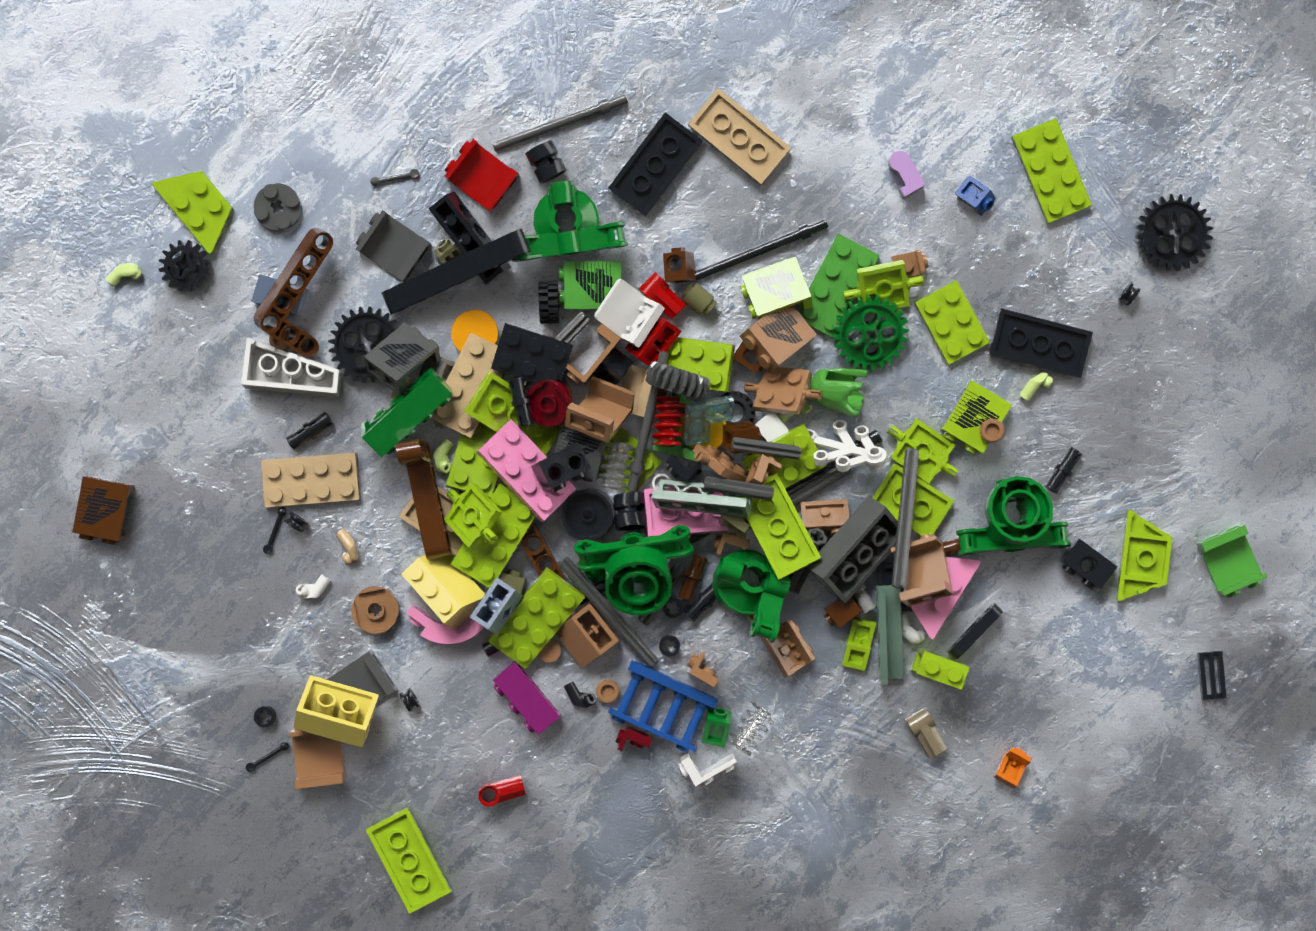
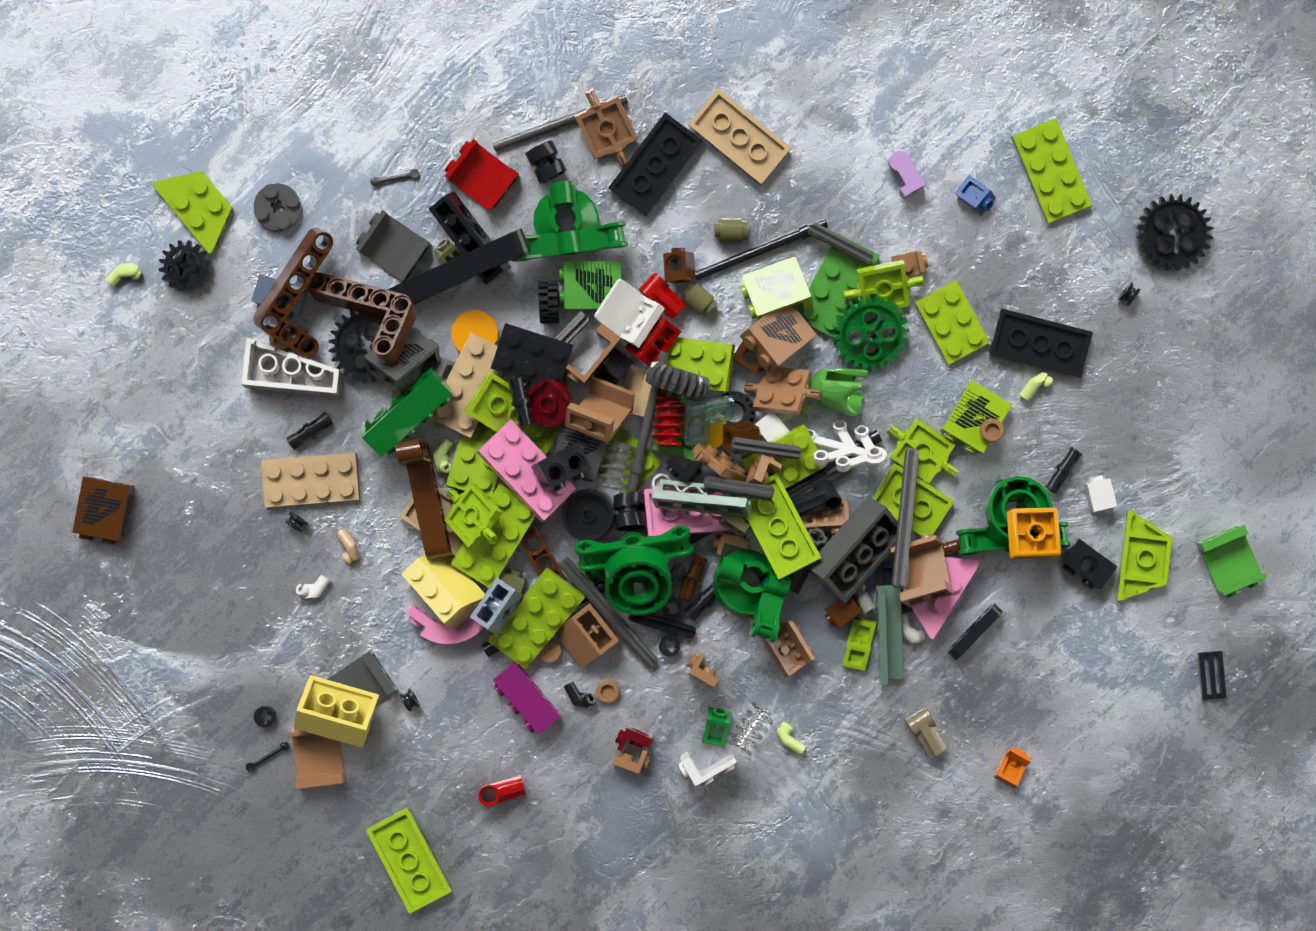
(268, 548): black hinge -> none
(367, 620): medium nougat plate -> none
(369, 305): none -> reddish brown beam
(606, 127): none -> medium nougat plate
(627, 761): none -> medium nougat bracket
(664, 624): none -> black axle
(681, 693): blue fence -> none
(731, 230): none -> olive brick
(788, 741): none -> yellowish green arm
(822, 496): none -> black piece
(840, 243): none -> dark grey axle
(940, 668): lime panel -> none
(1044, 522): none -> light orange brick
(1099, 494): none -> white brick

